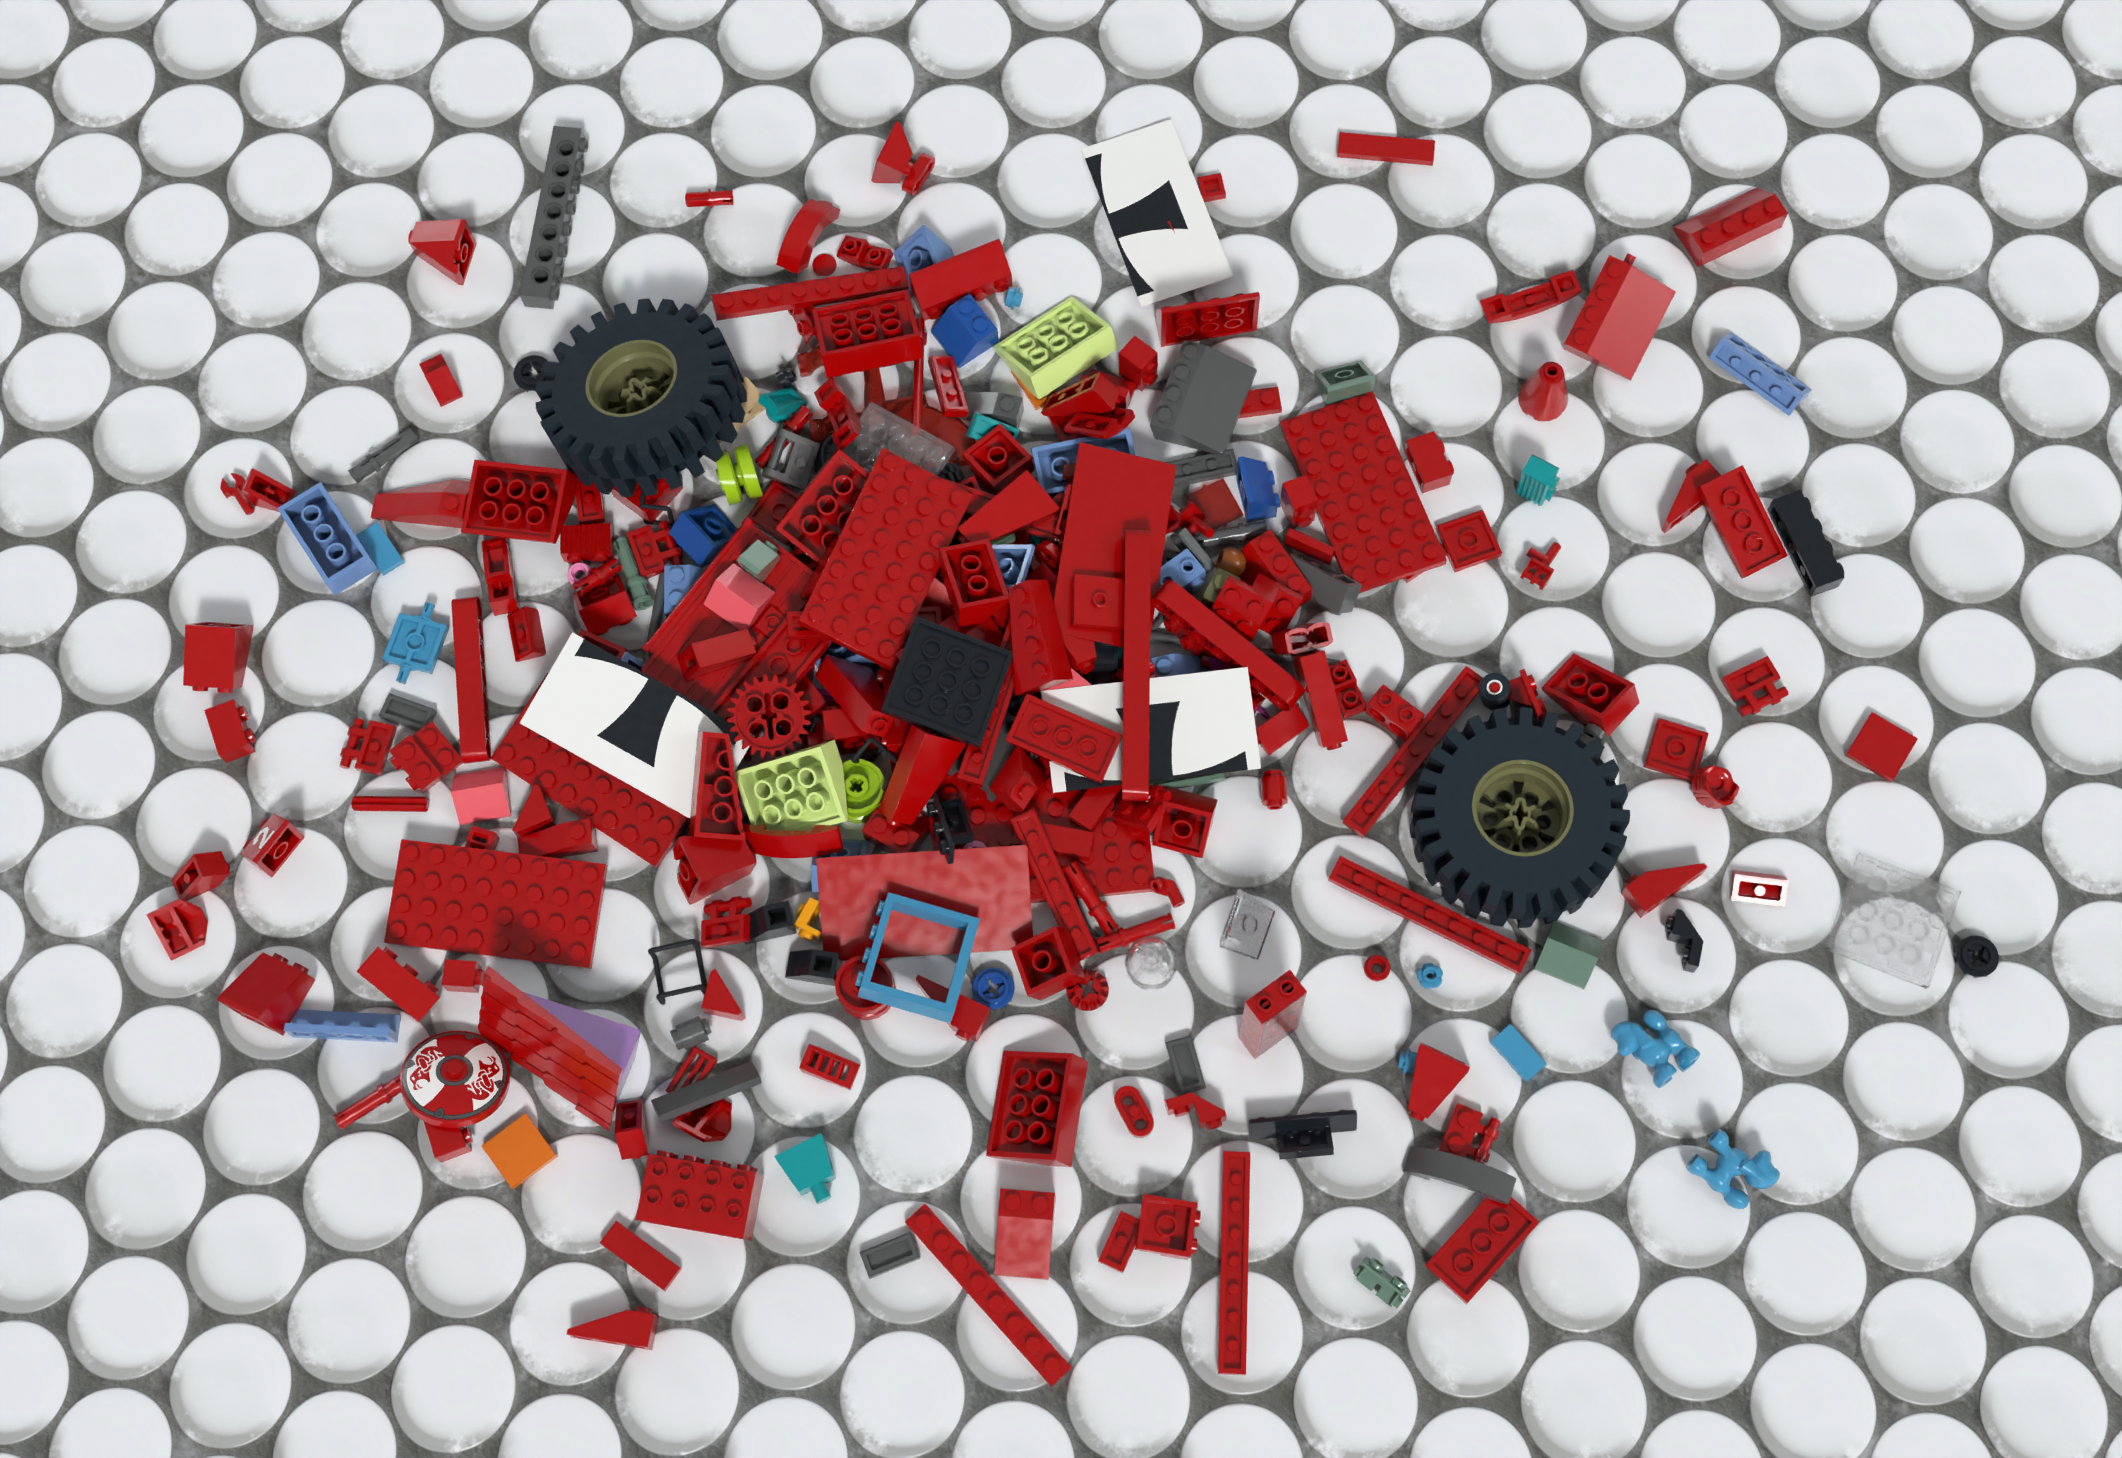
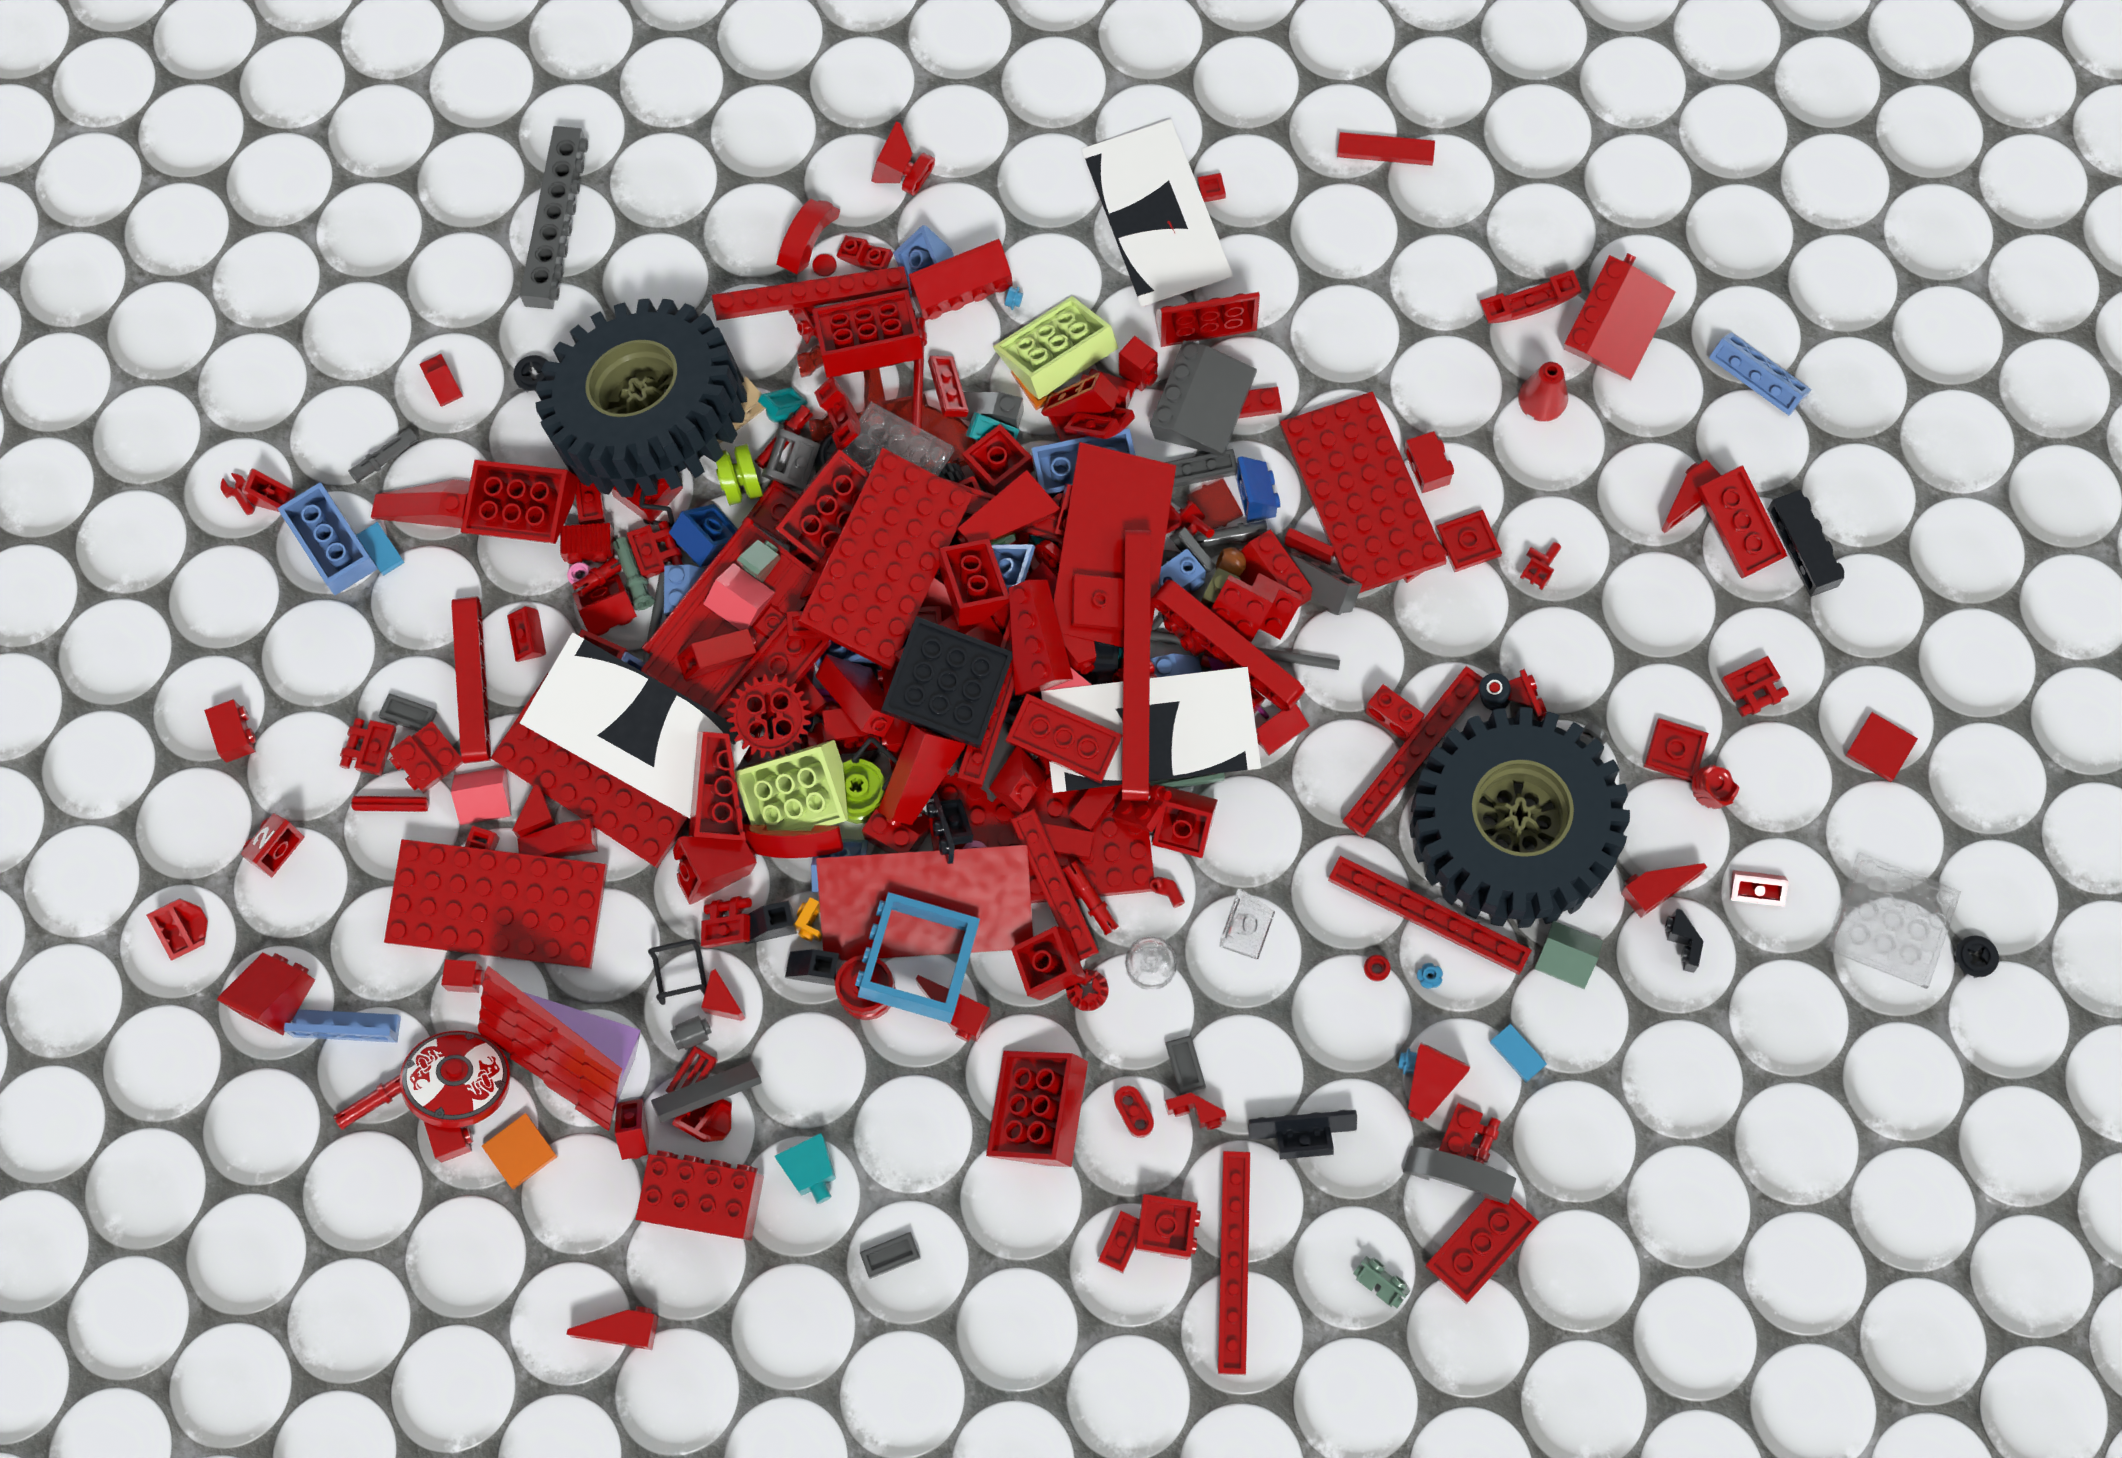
(201, 874): red slope -> none
(216, 655): red slope -> none
(399, 983): red wedge -> none
(415, 643): dark azure plate -> none
(445, 246): red slope -> none
(499, 576): red slope -> none
(640, 1256): red tile -> none
(709, 198): red axle -> none
(786, 377): black plate -> none
(814, 1050): red slope -> none
(965, 331): blue slope -> none
(988, 1295): red plate -> none
(997, 977): blue gear -> none
(1024, 1233): slope -> none
(1068, 472): clear red plate -> none
(1133, 933): red pin -> none
(1272, 1014): red brick -> none
(1273, 789): red brick -> none
(1298, 502): red brick -> none
(1302, 638): red brick -> none
(1320, 698): red slope -> none
(1344, 382): sand green slope -> none
(1347, 692): red slope -> none
(1538, 480): teal brick -> none
(1592, 693): red slope -> none
(1652, 1051): dark azure animal -> none
(1731, 225): red slope -> none
(1733, 1162): dark azure animal -> none

